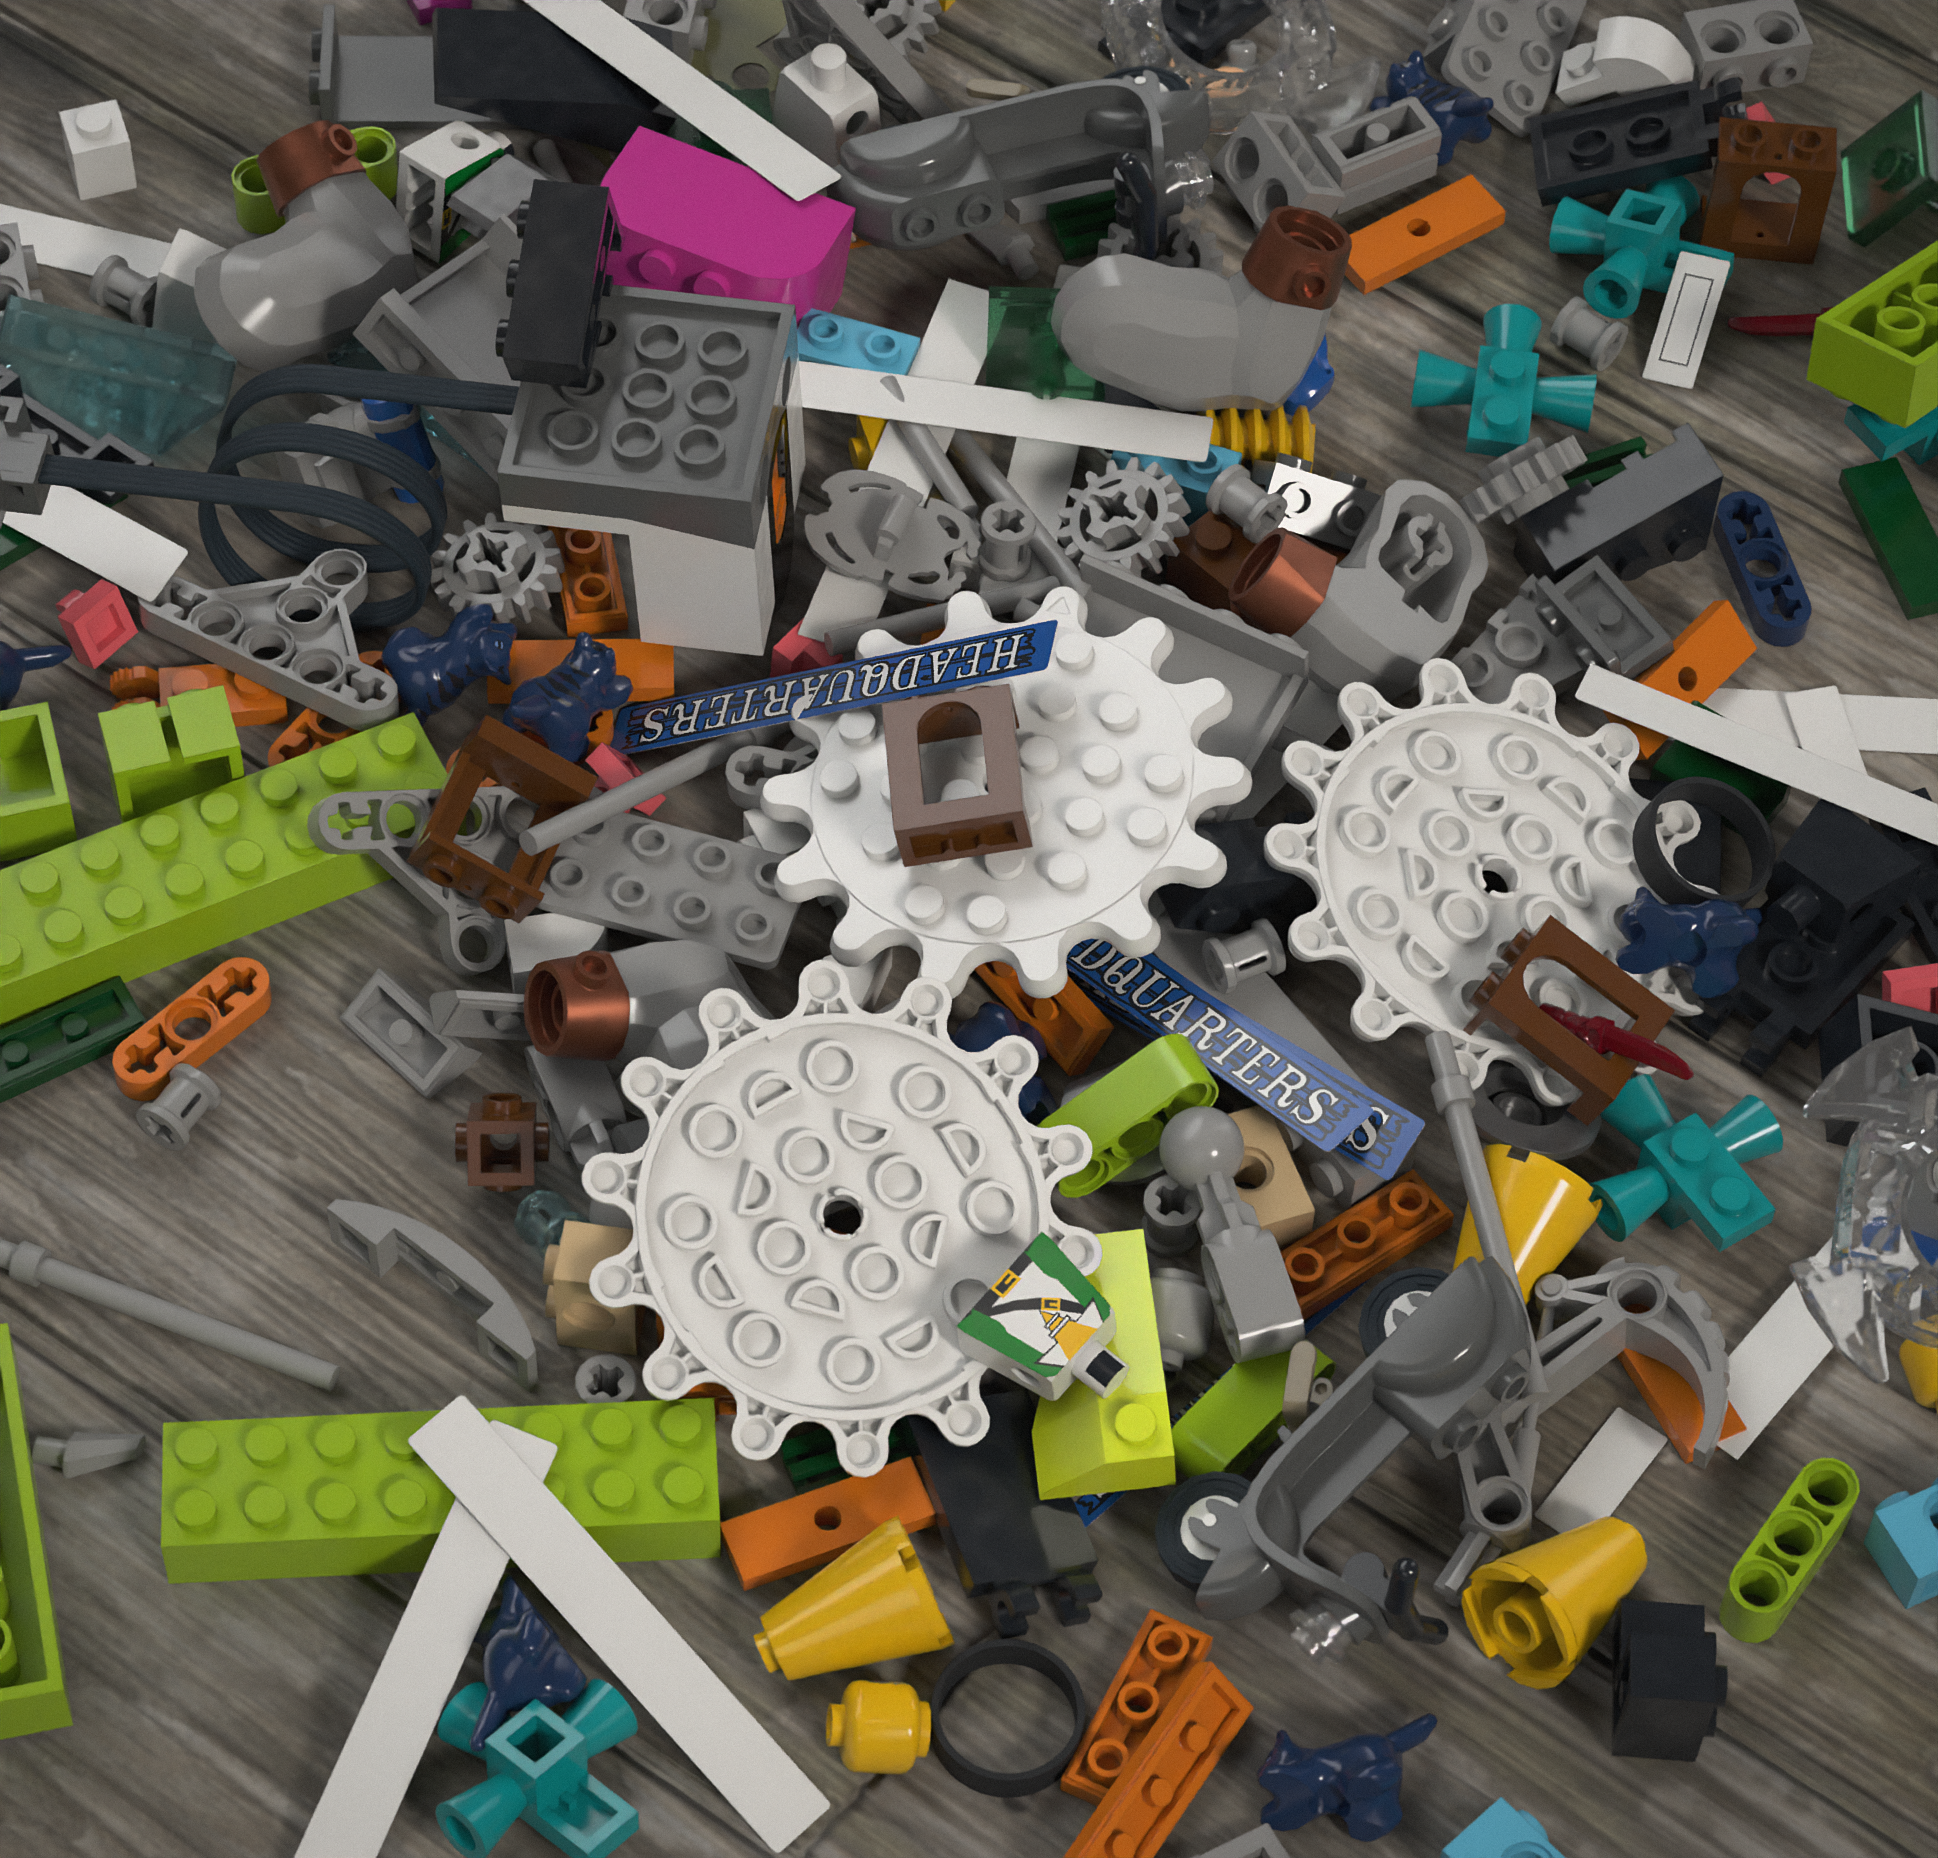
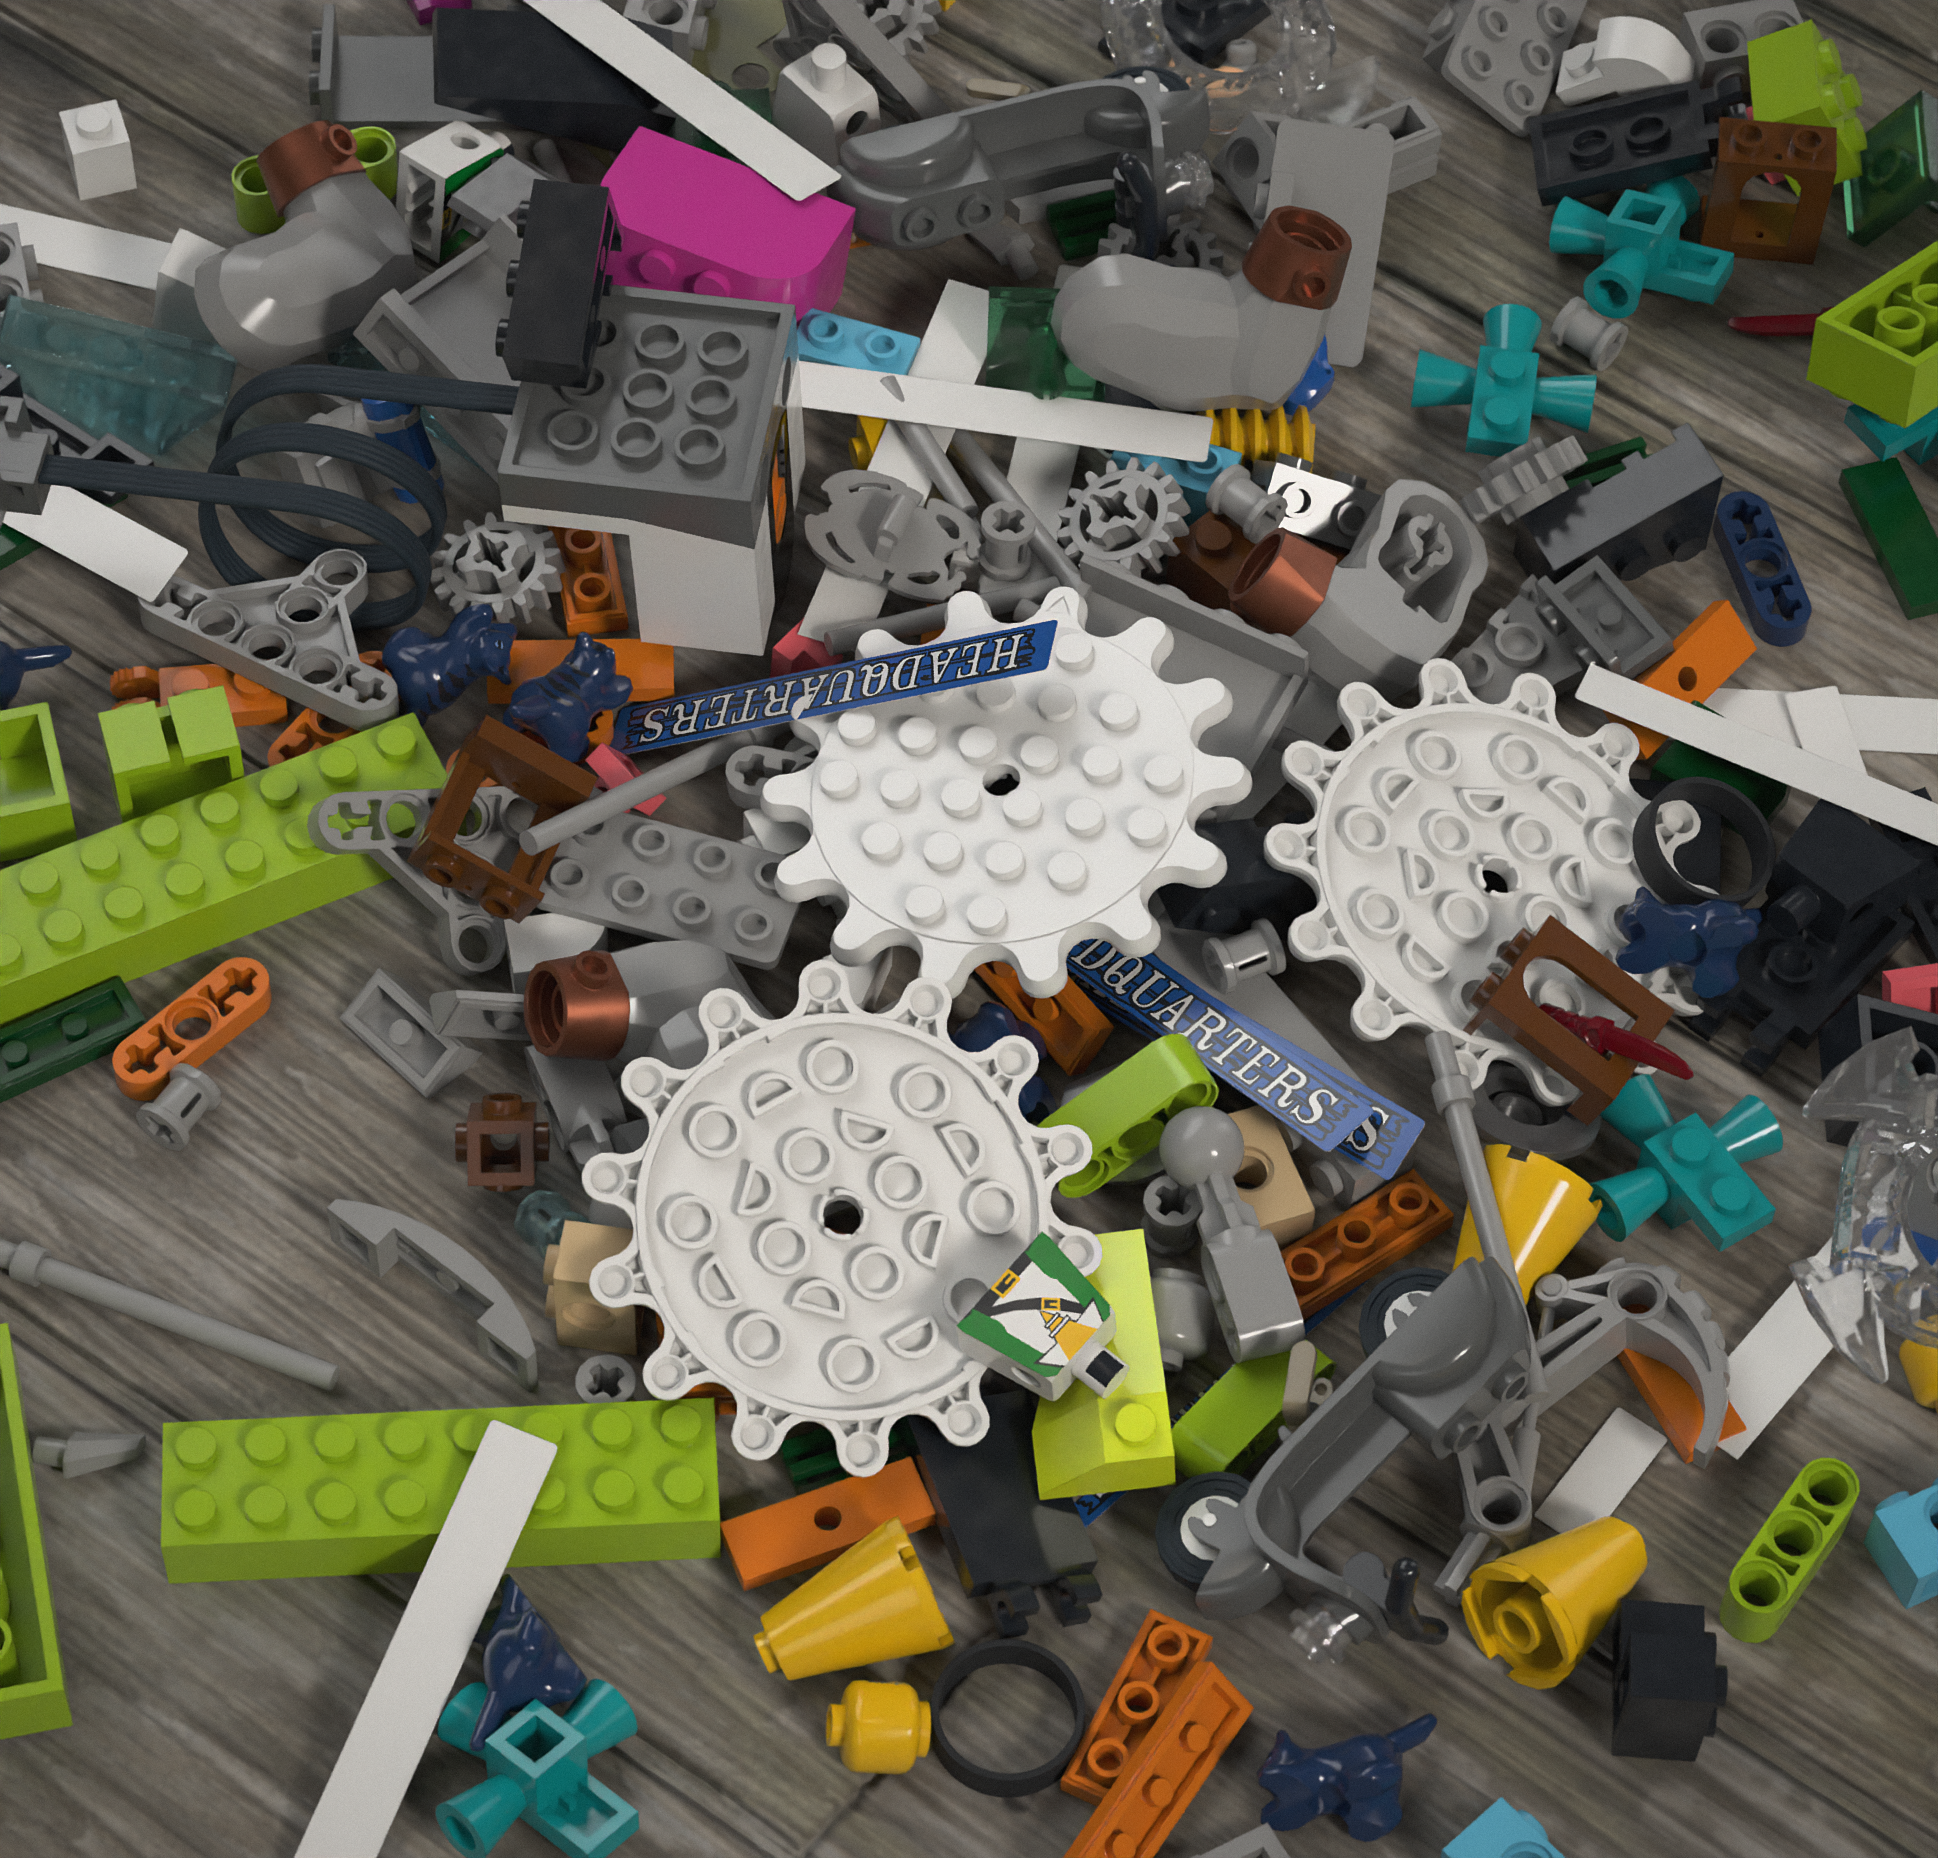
(96, 622): coral tile -> none
(124, 289): light grey bush -> none
(619, 1624): white sticker -> none
(961, 825): panel -> none
(1347, 179): none -> light grey bracket
(1421, 233): orange tile -> none
(1453, 108): dark blue animal -> none
(1686, 320): white sticker -> none
(1802, 82): none -> lime piece

